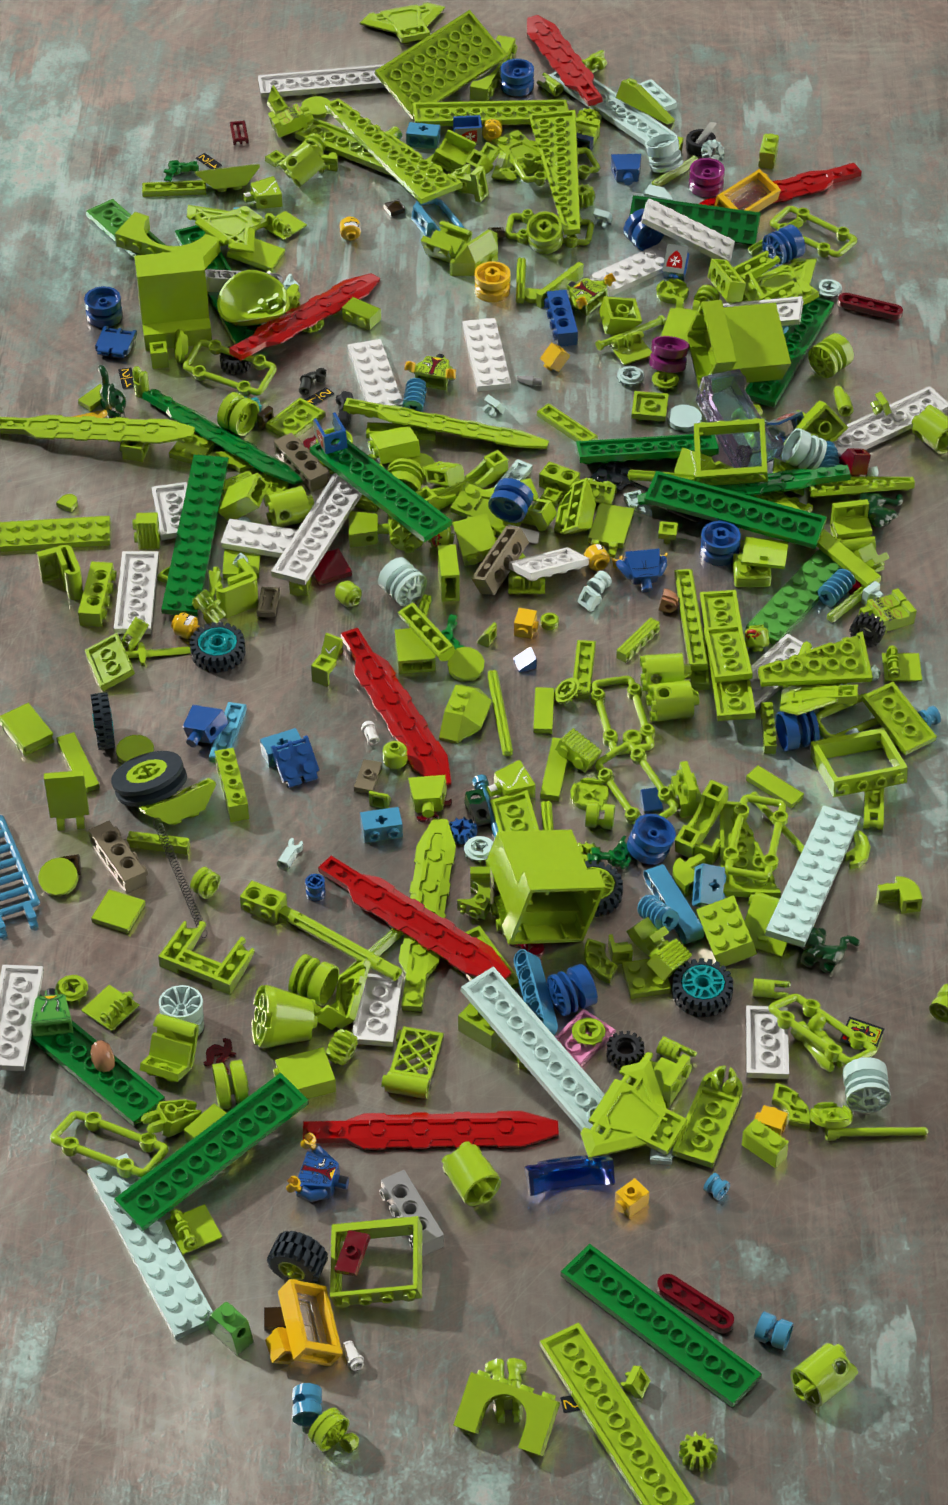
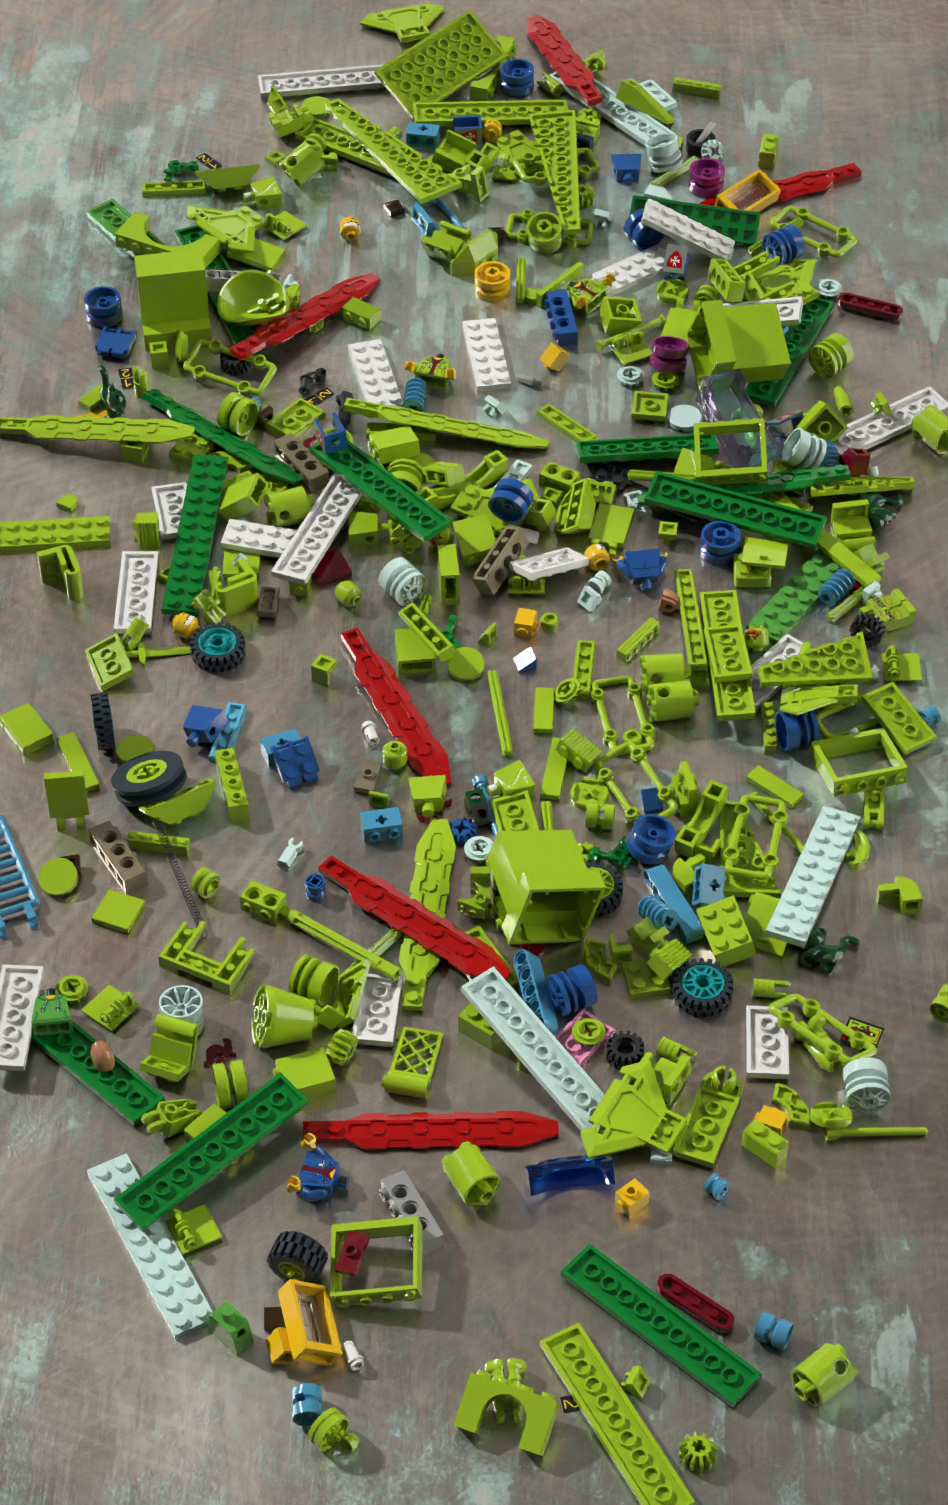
(93, 1122): lime bar -> none
(96, 594): lime brick -> none
(240, 139): dark red tile -> none
(332, 646): lime slope -> none
(464, 713): lime wedge -> none
(697, 87): none -> lime piece

